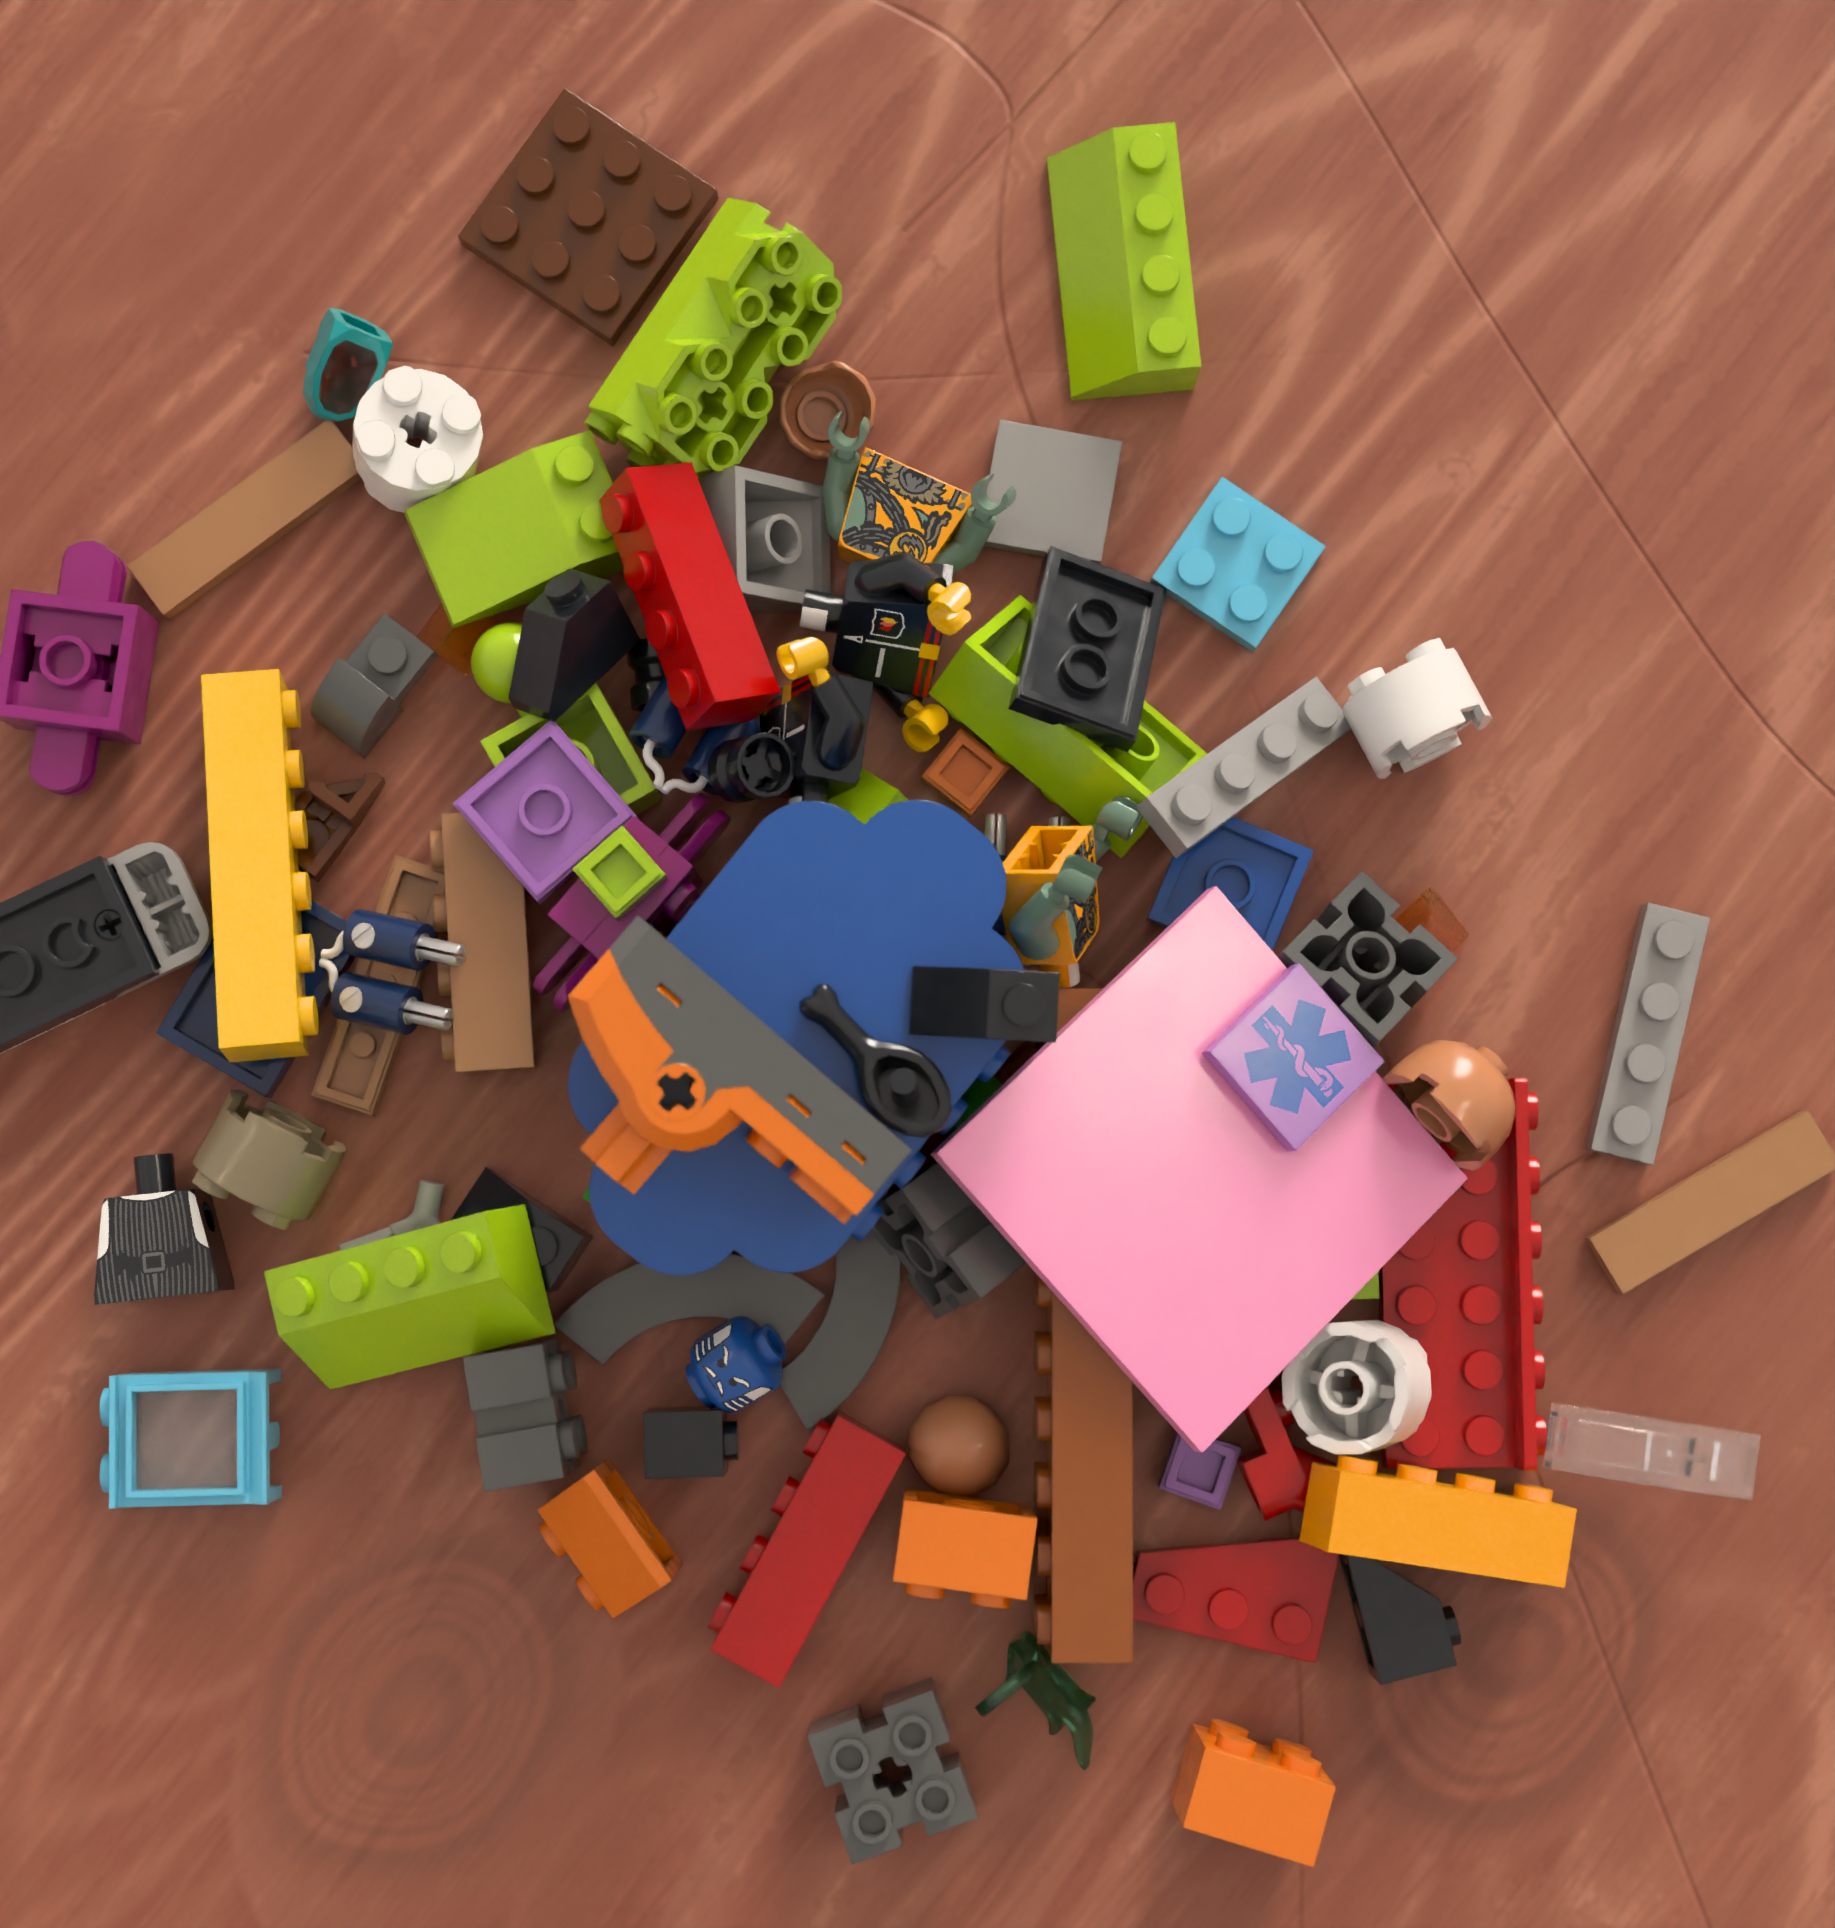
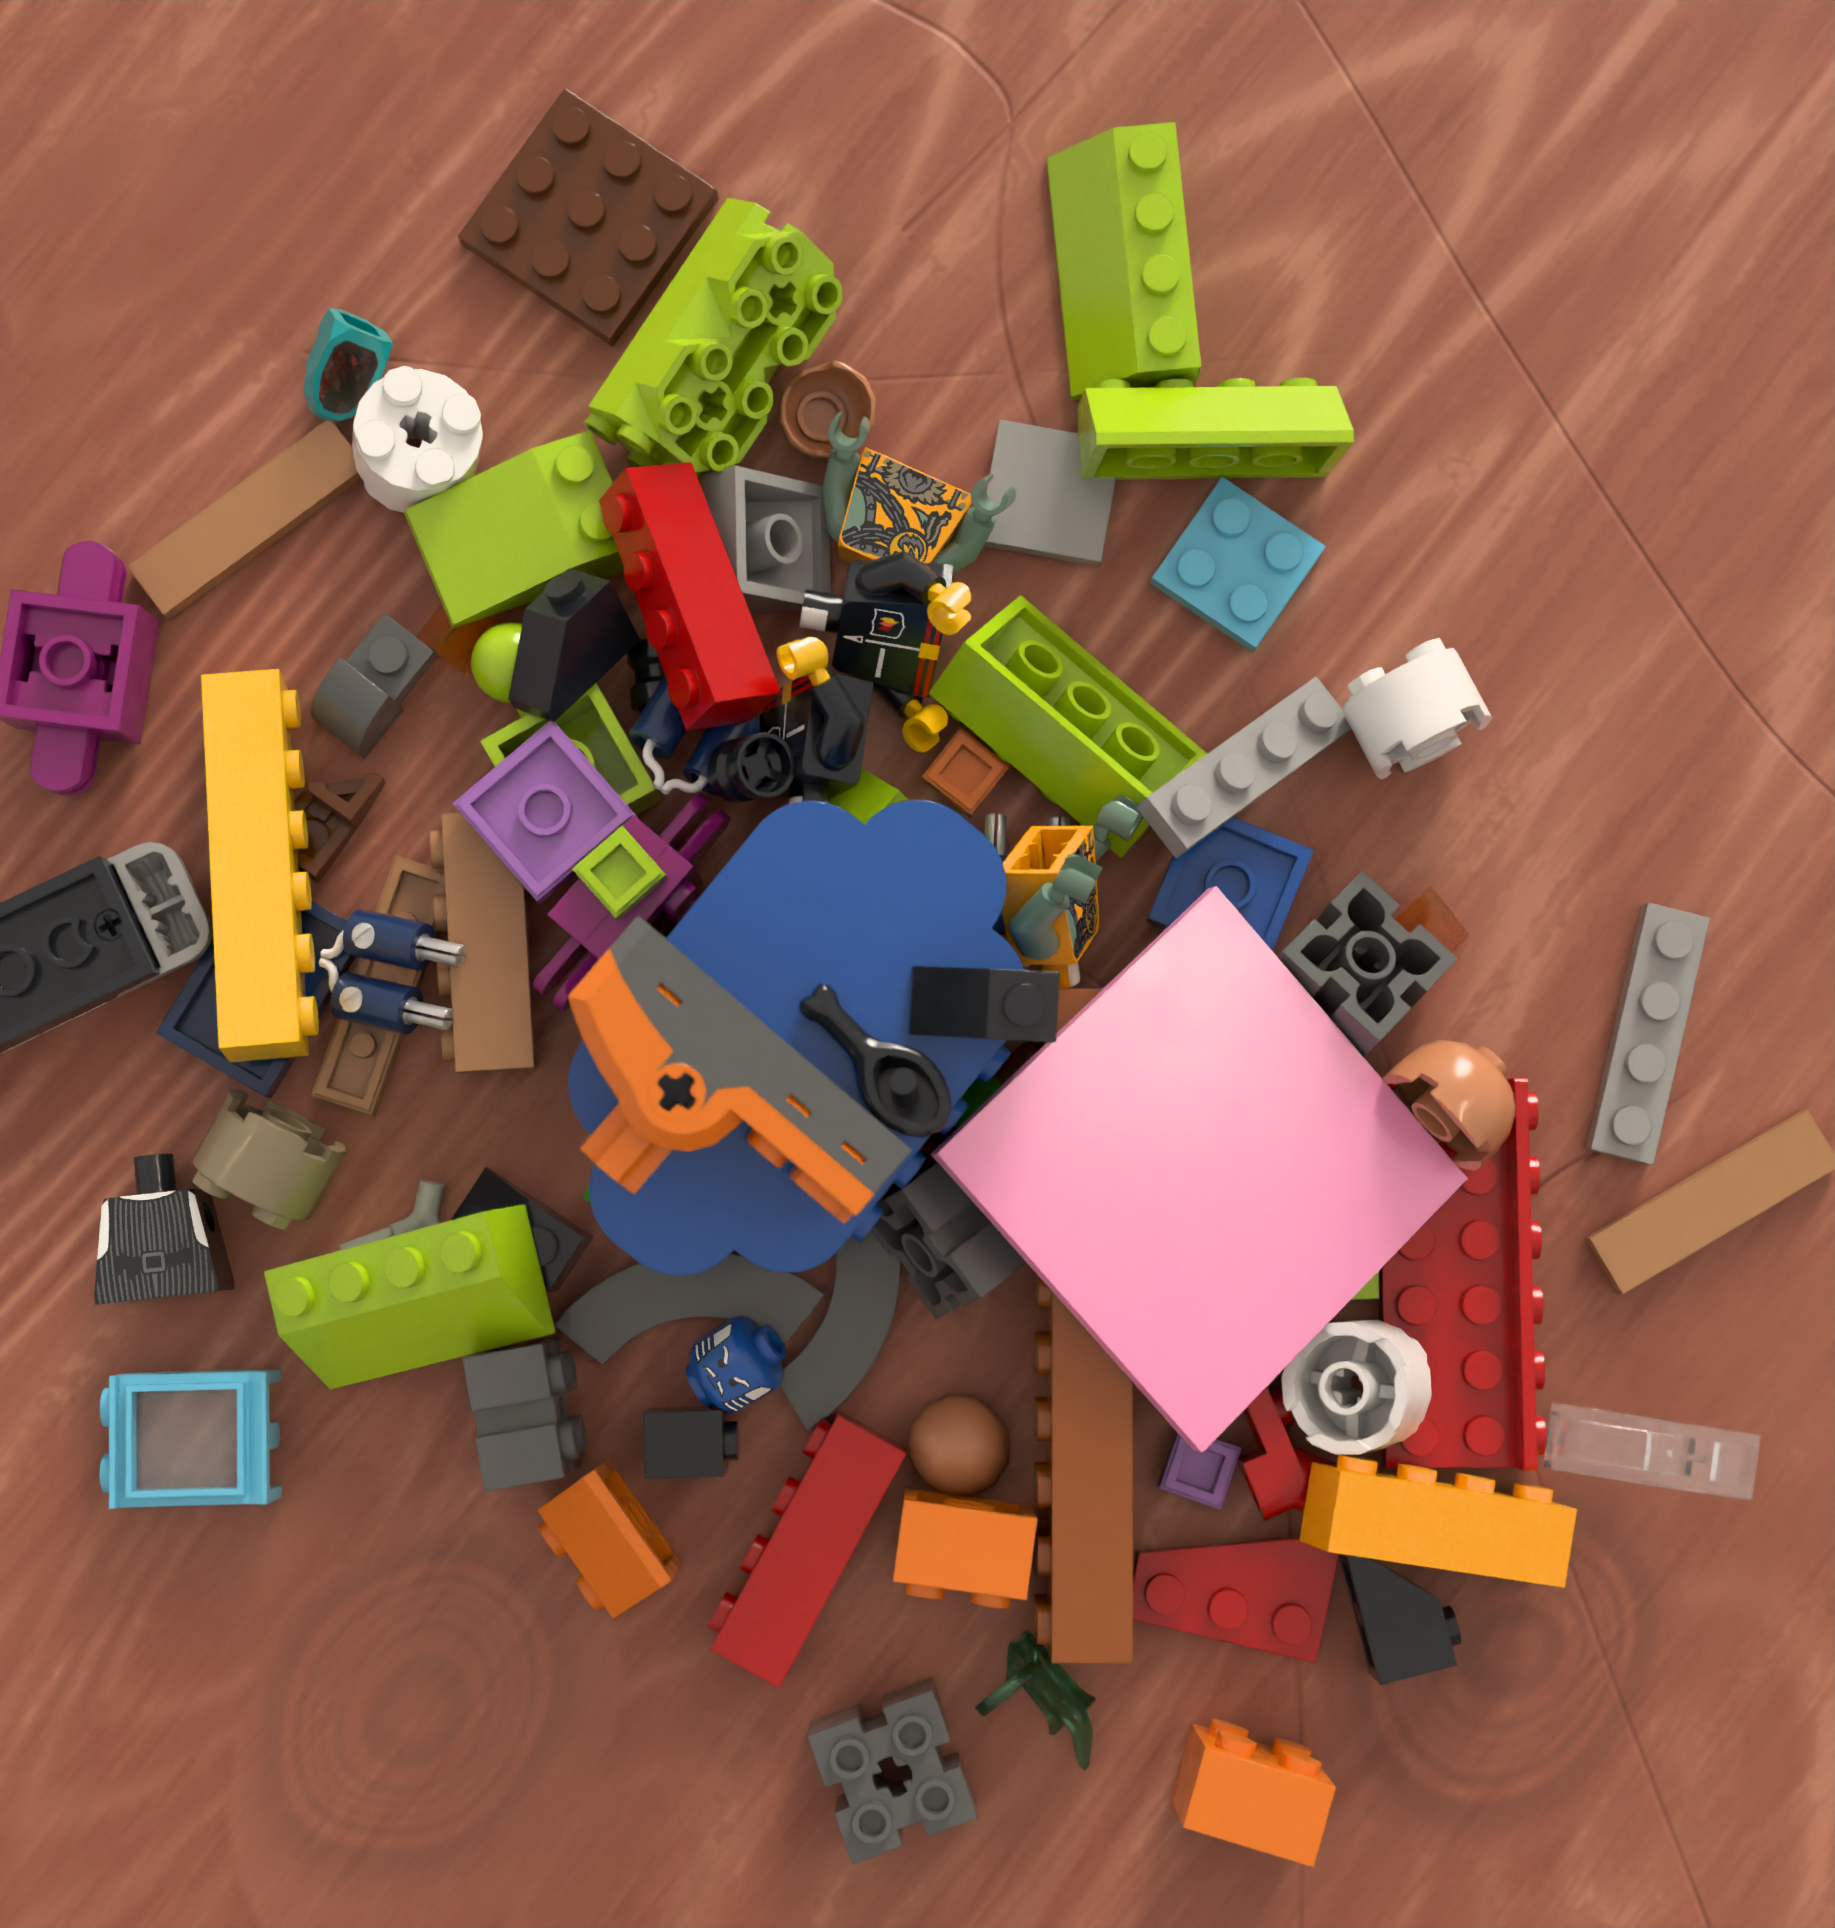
(1088, 649): black tile -> none
(1211, 430): none -> lime slope
(1293, 1057): tile -> none

